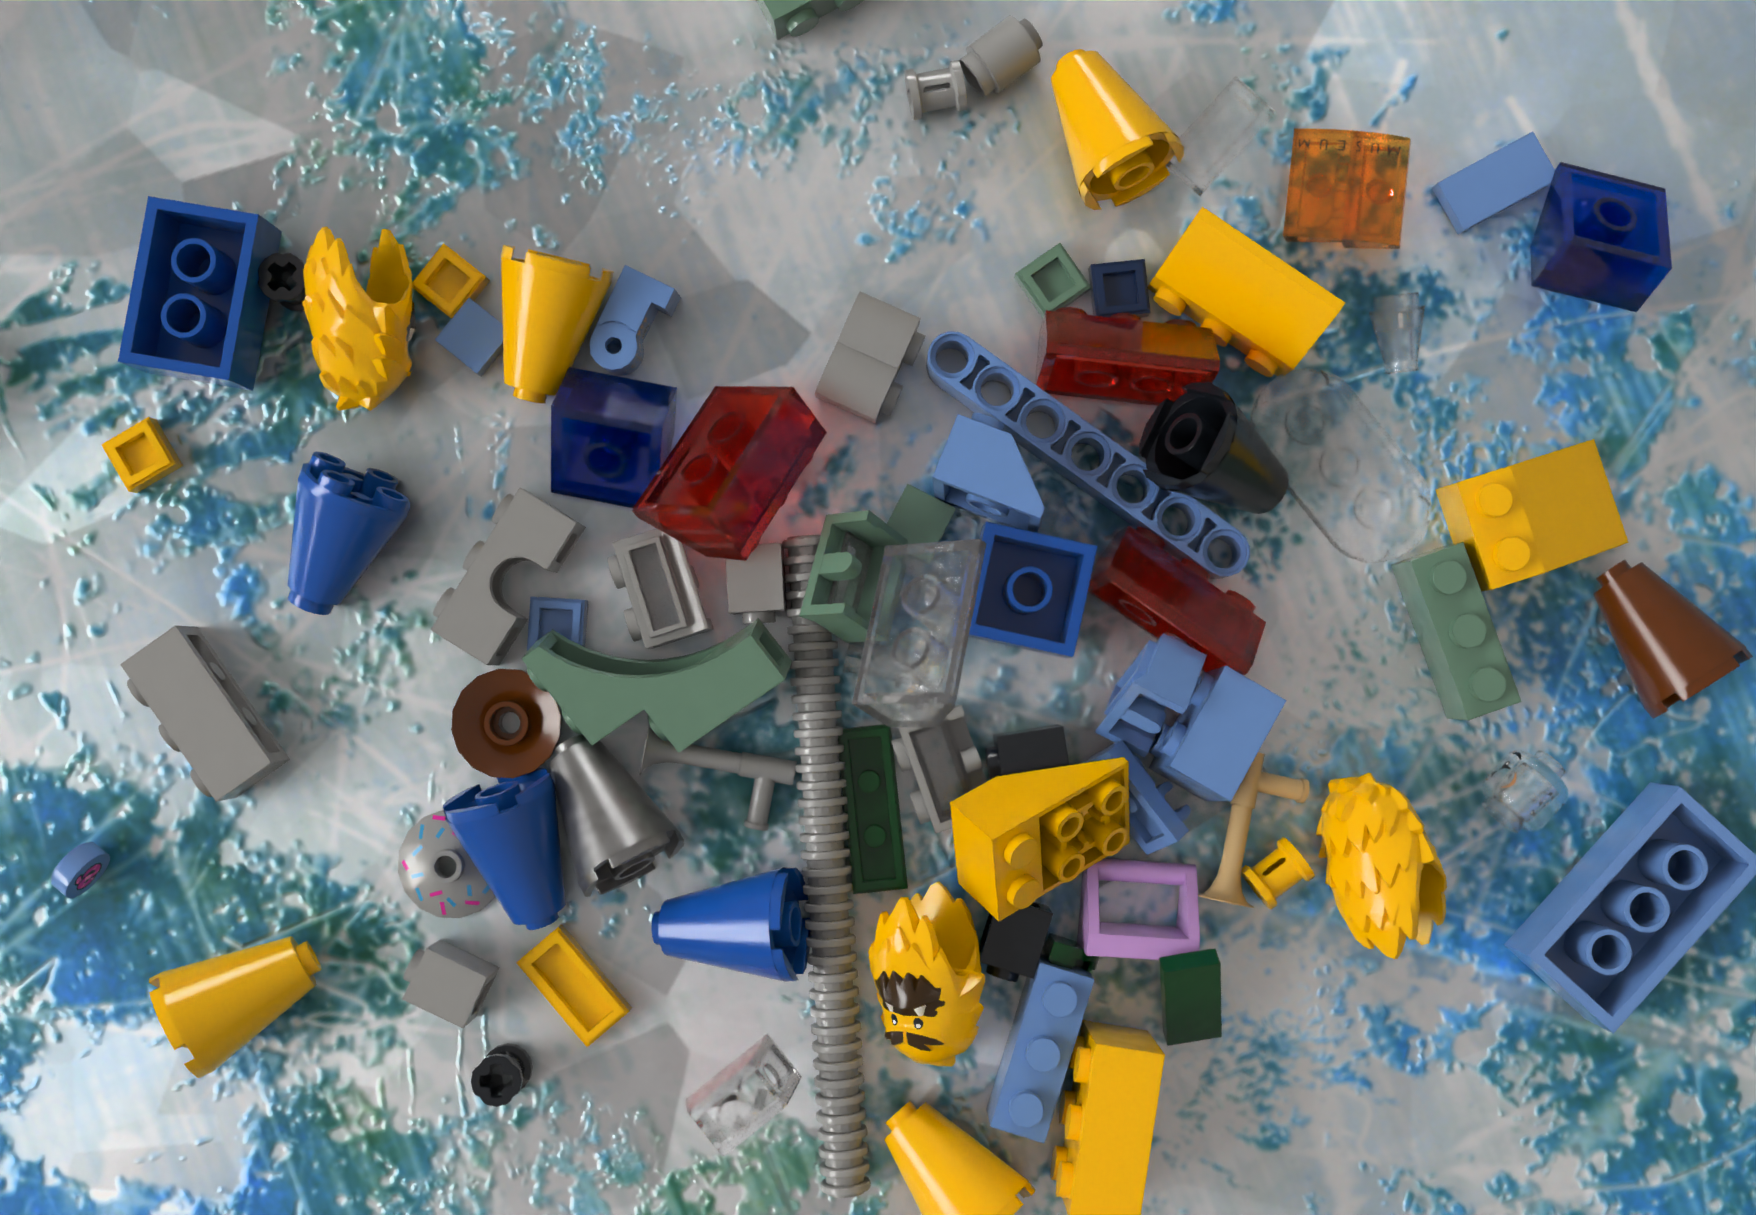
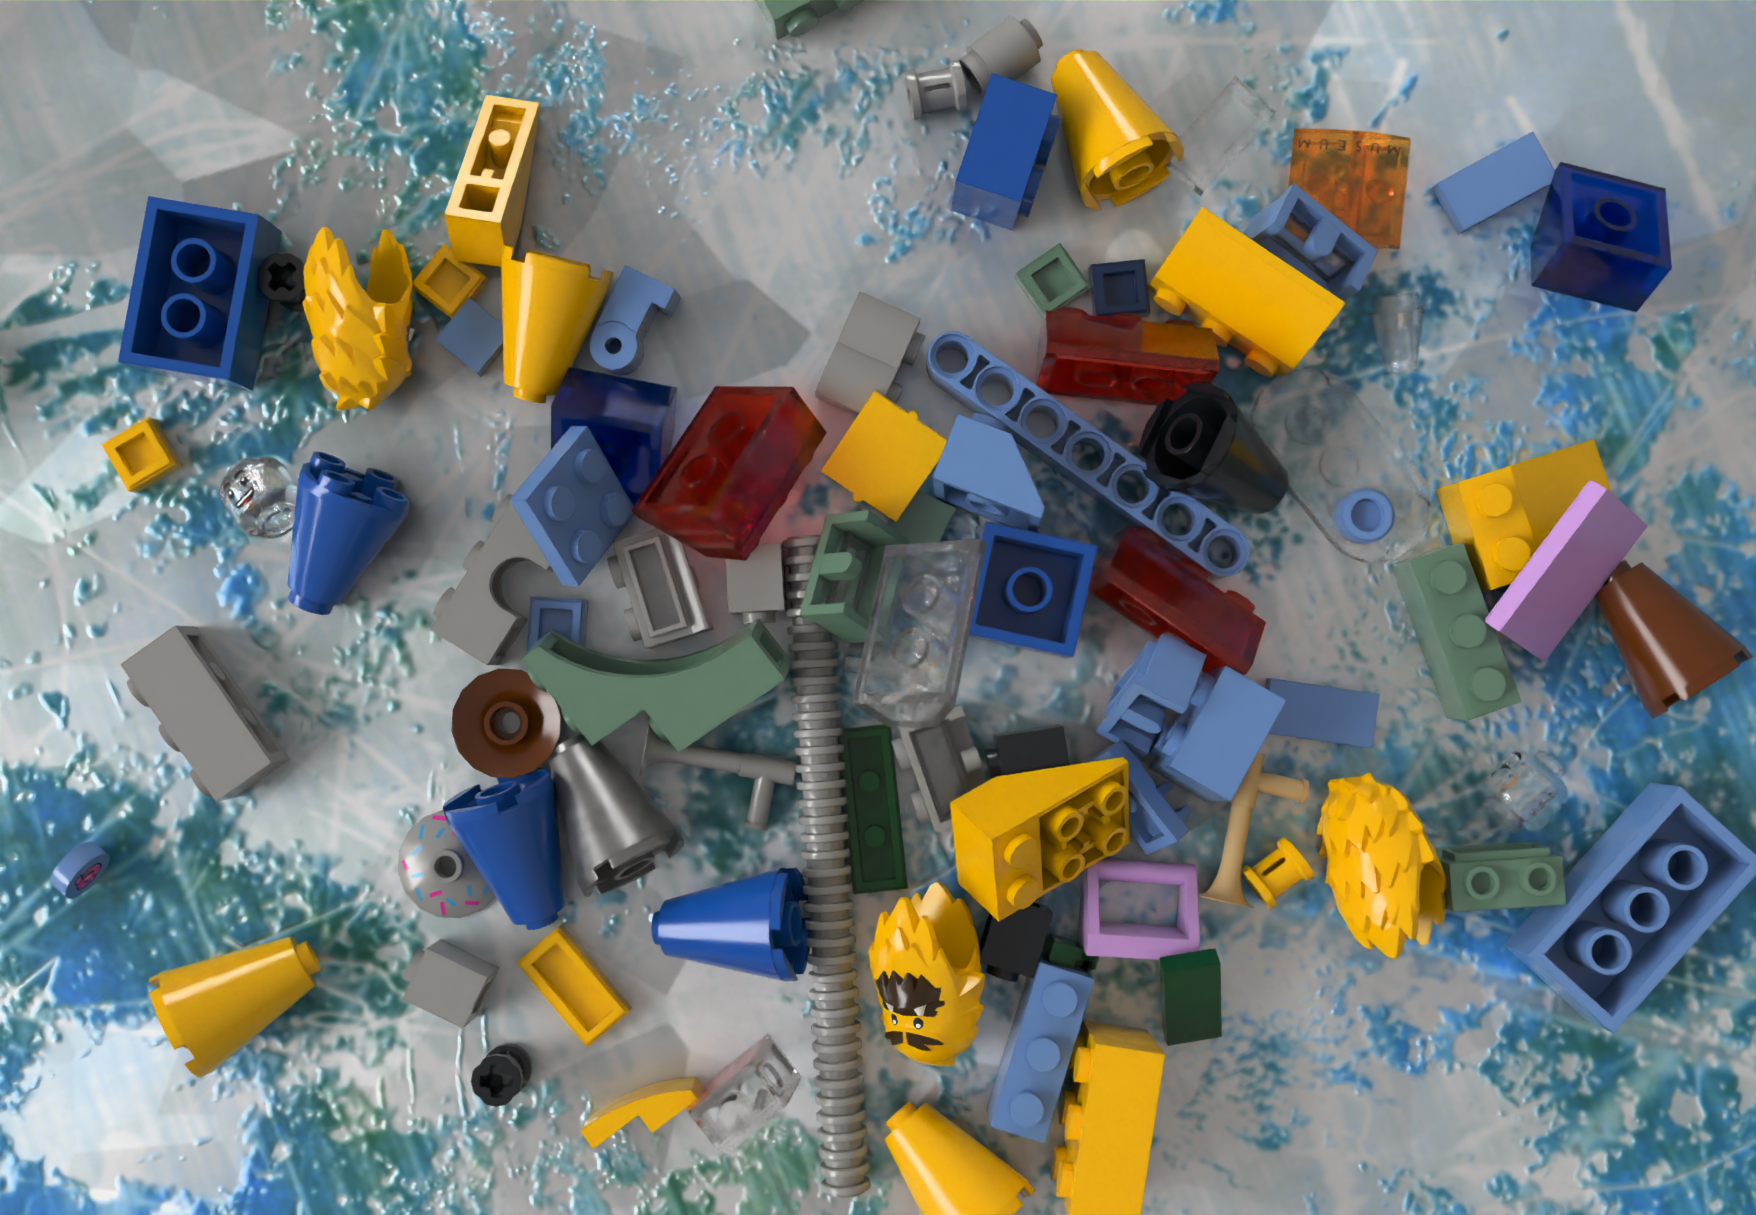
(260, 497): none -> clear head
(493, 181): none -> yellow slope
(573, 505): none -> medium blue plate
(653, 1104): none -> yellow slope
(885, 456): none -> yellow piece
(1007, 140): none -> blue brick
(1313, 242): none -> medium blue window
(1325, 713): none -> medium blue tile
(1364, 516): none -> medium blue tile
(1502, 876): none -> sand green window
(1566, 571): none -> lavender tile

